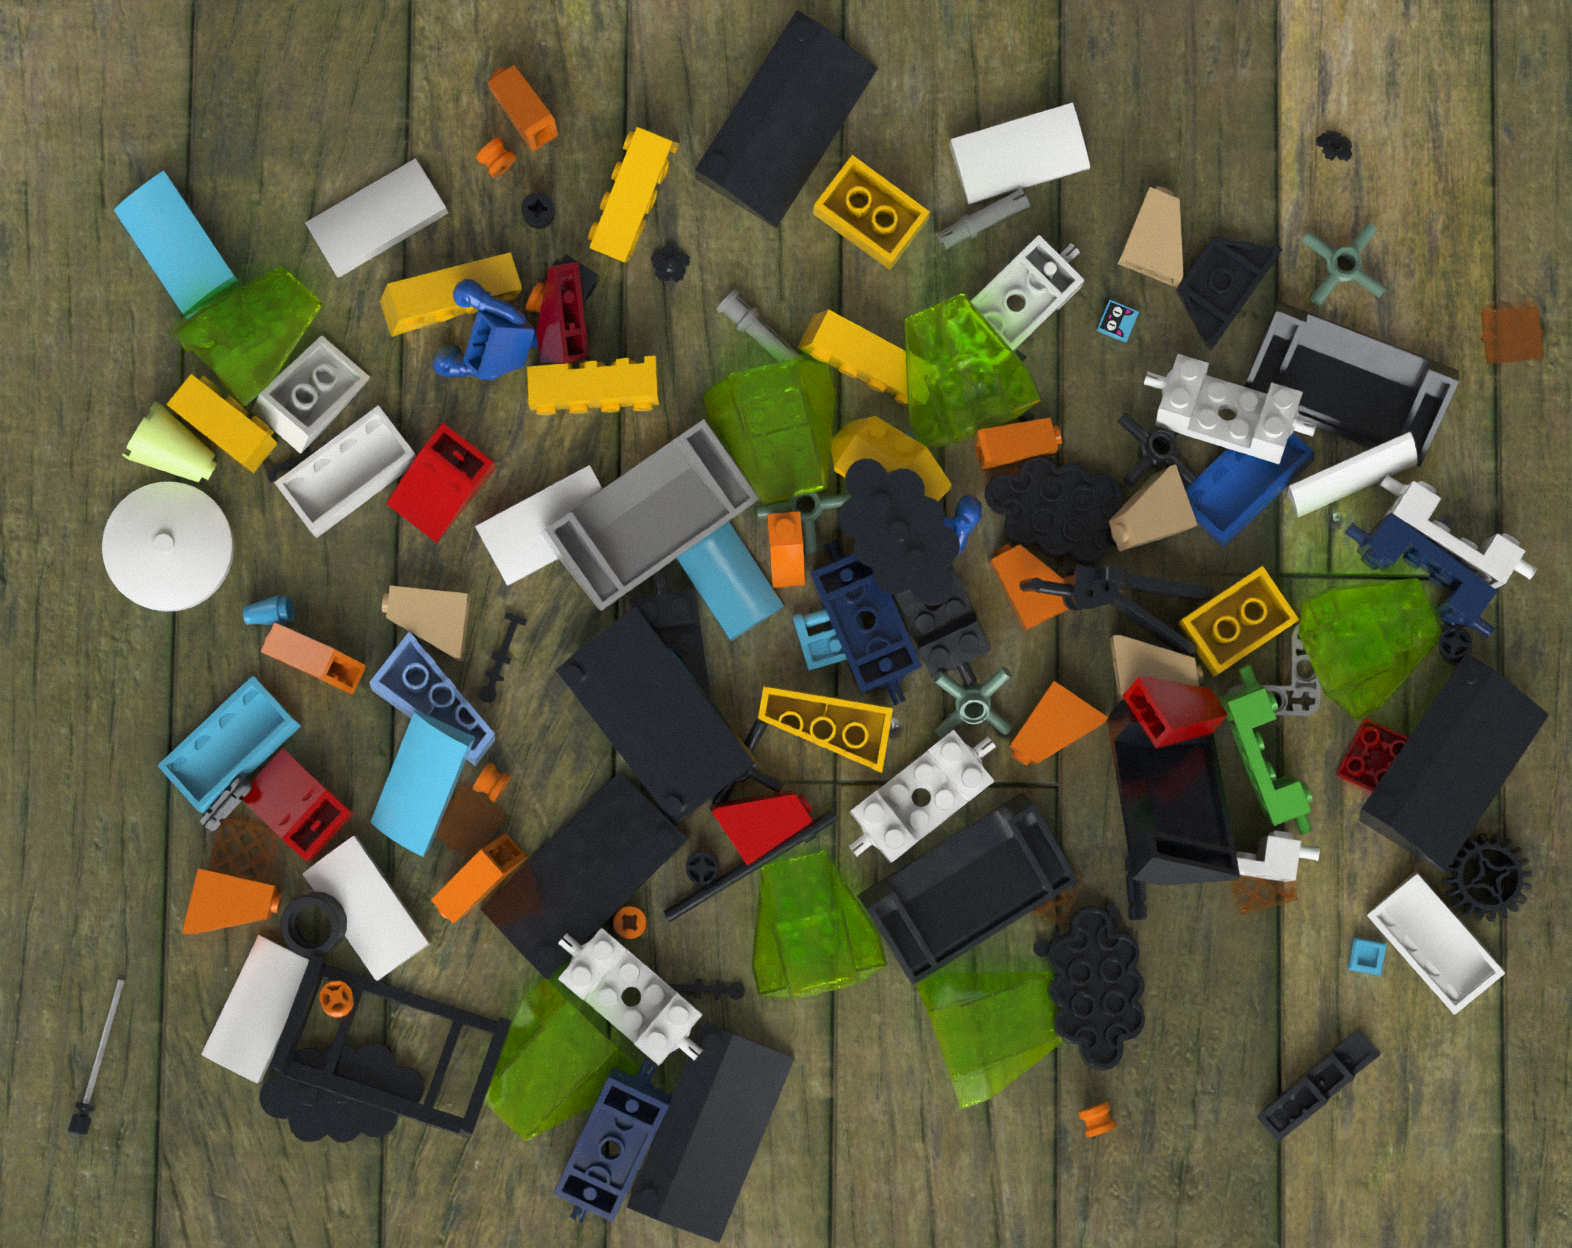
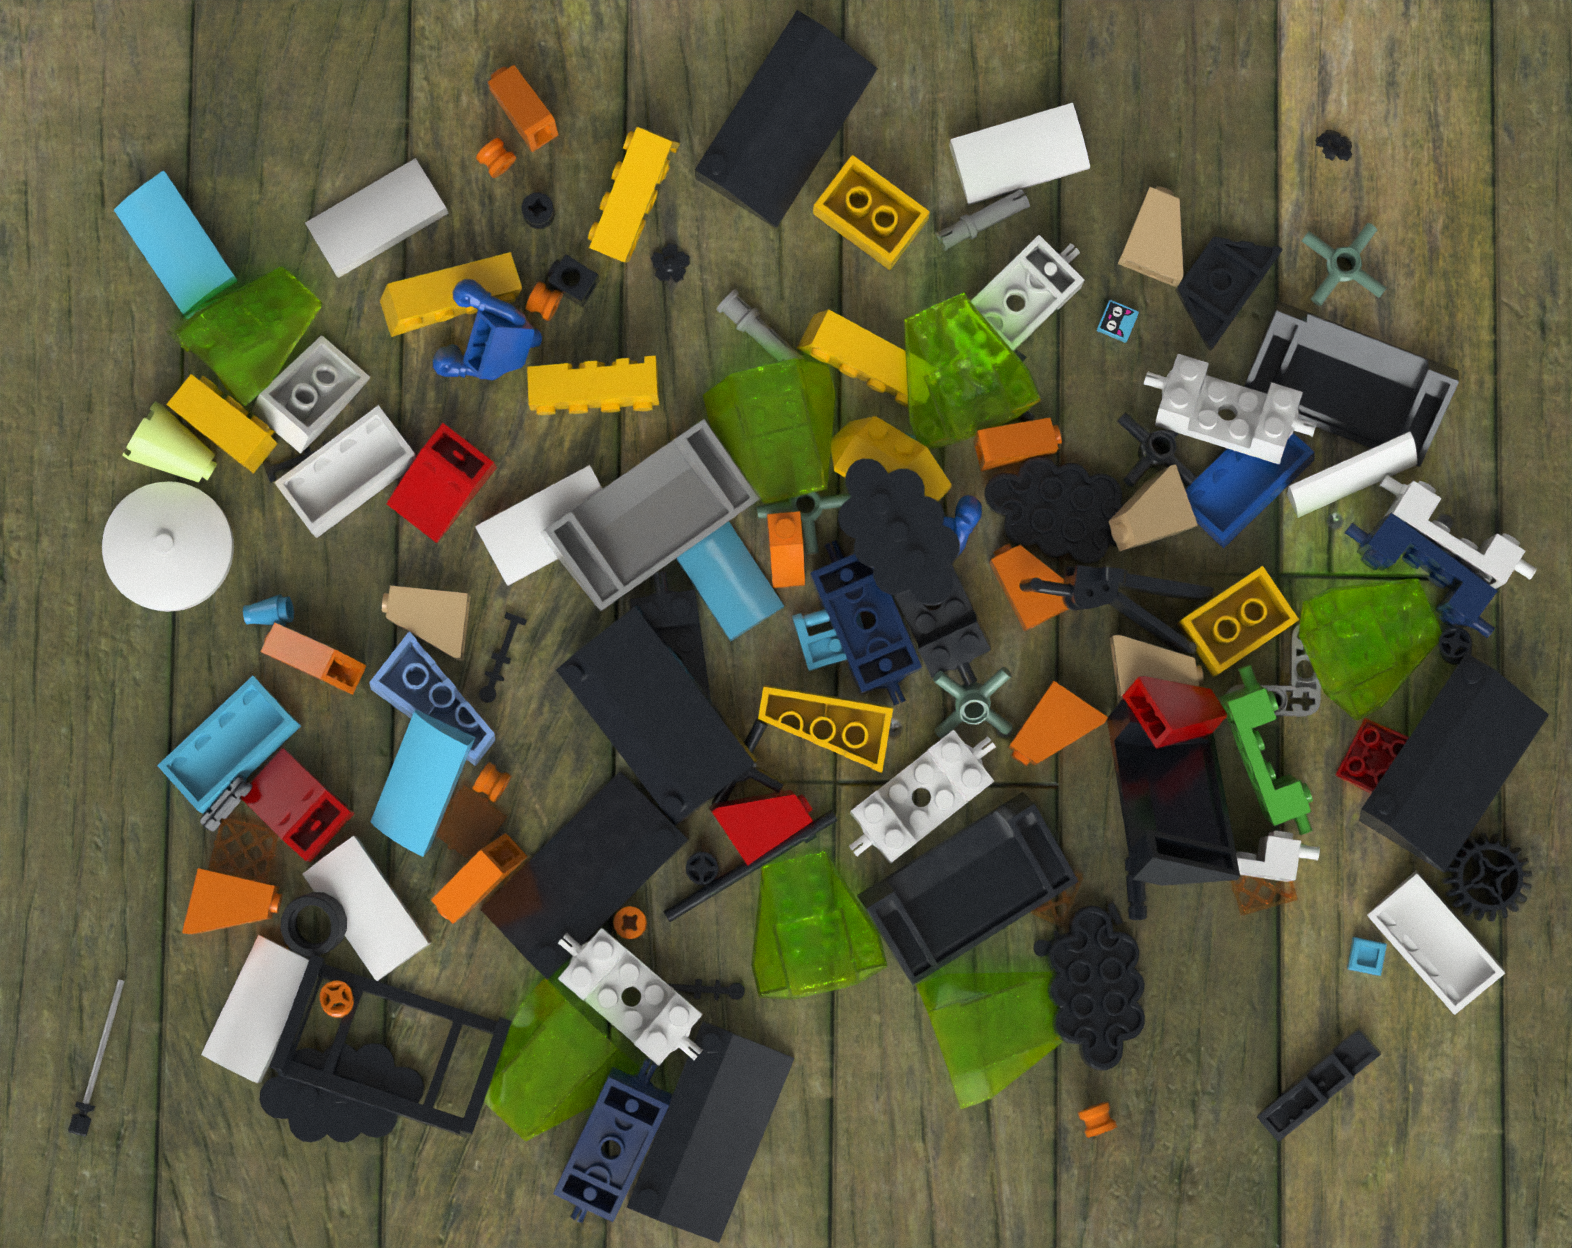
(561, 317): dark red slope -> none
(1512, 335): clear orange piece -> none

